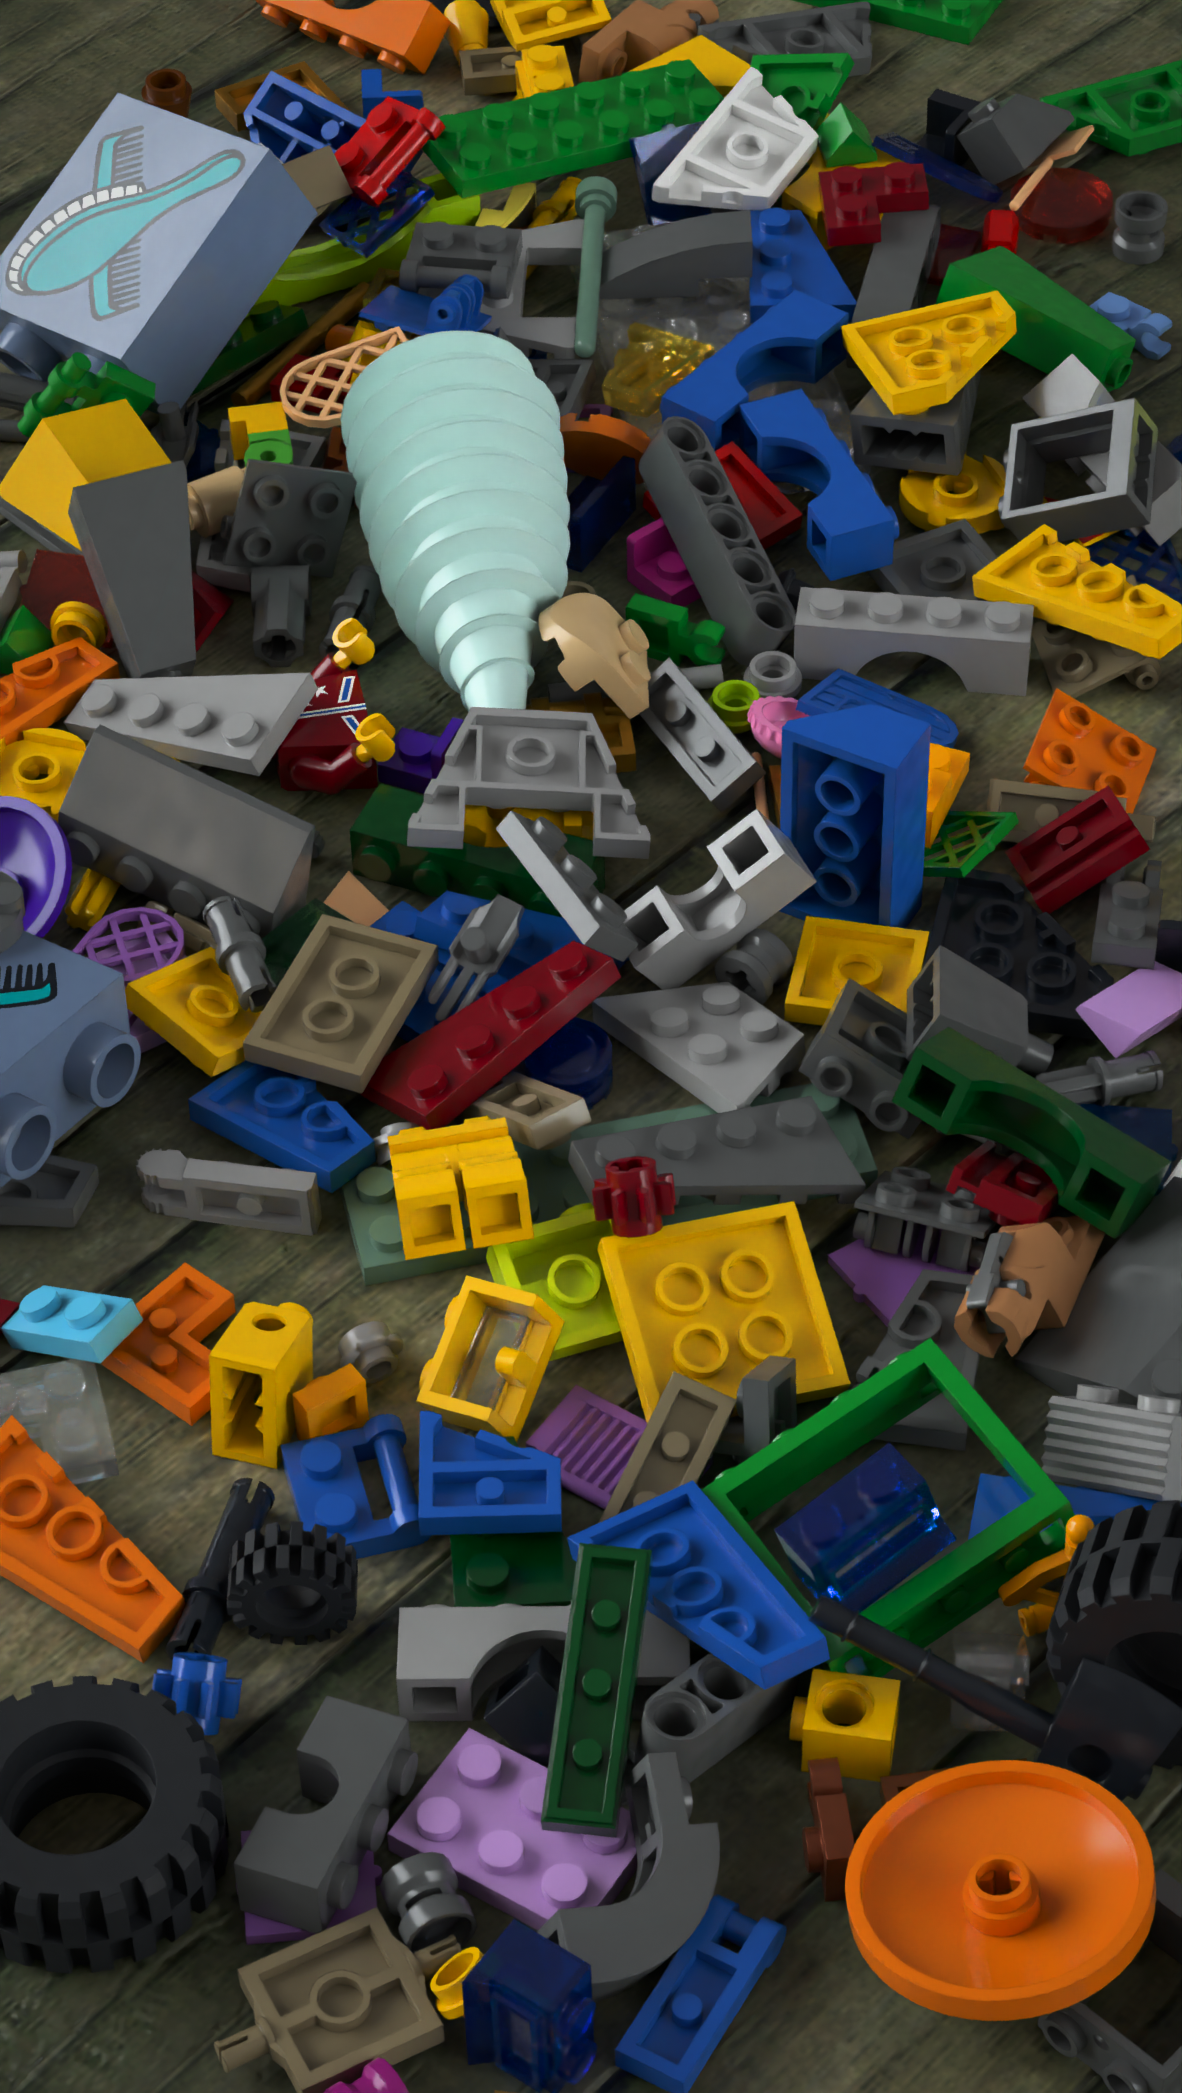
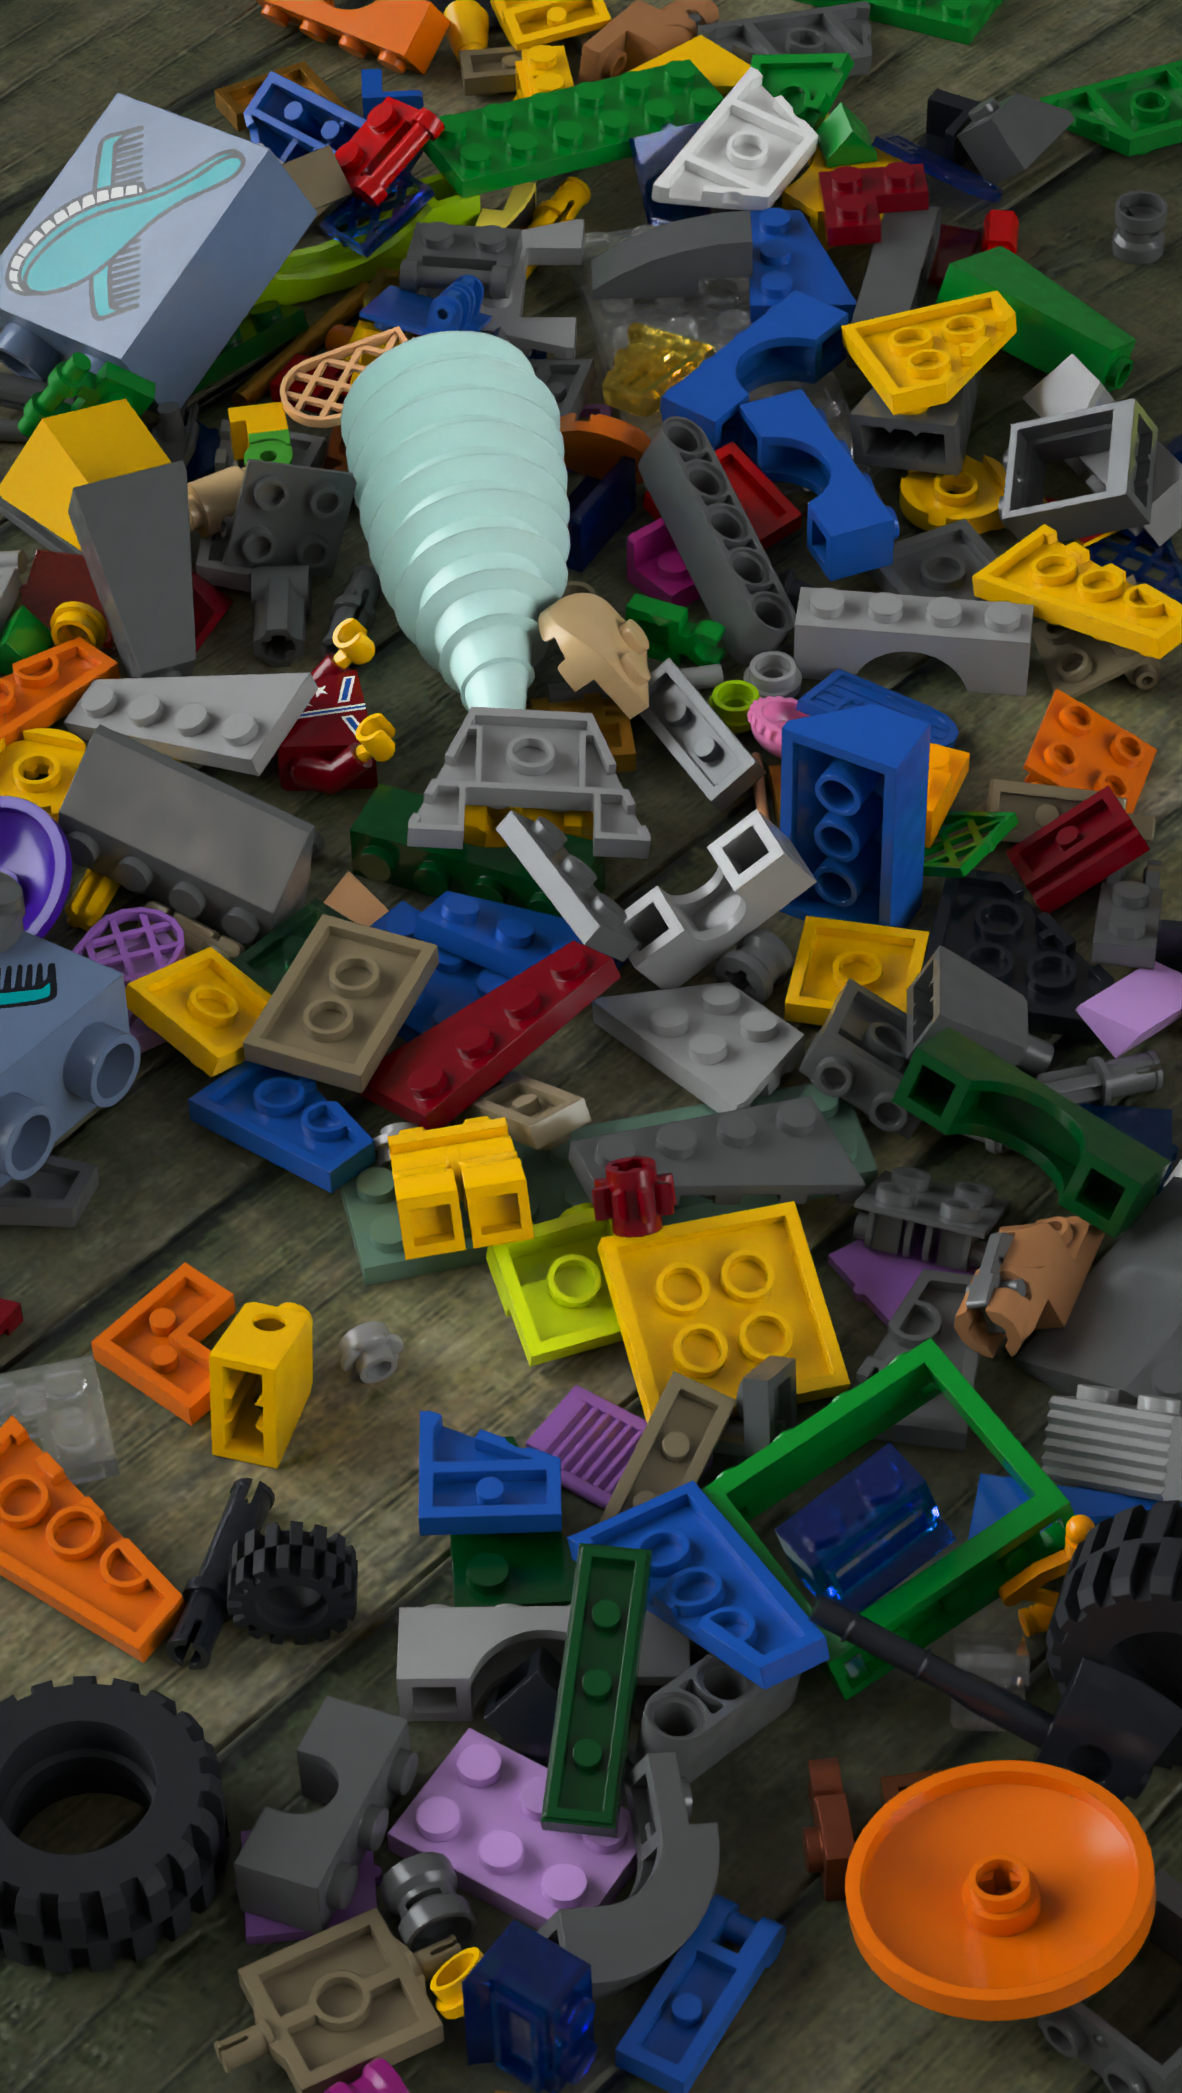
(71, 1323): medium azure plate -> none
(168, 91): reddish brown cone -> none
(200, 1688): blue gear -> none
(230, 1192): light grey hinge -> none
(239, 952): dark grey pin -> none
(331, 1404): light orange plate -> none
(331, 1490): blue plate -> none
(417, 757): dark purple bracket -> none
(479, 951): dark grey piece -> none
(490, 1358): yellow window -> none
(575, 1061): clear blue wheel -> none
(596, 205): sand green piece -> none
(852, 1699): yellow brick -> none
(1009, 1187): dark red plate -> none
(1063, 146): light nougat piece -> none
(1065, 205): clear red tile -> none
(1136, 322): medium blue plate -> none

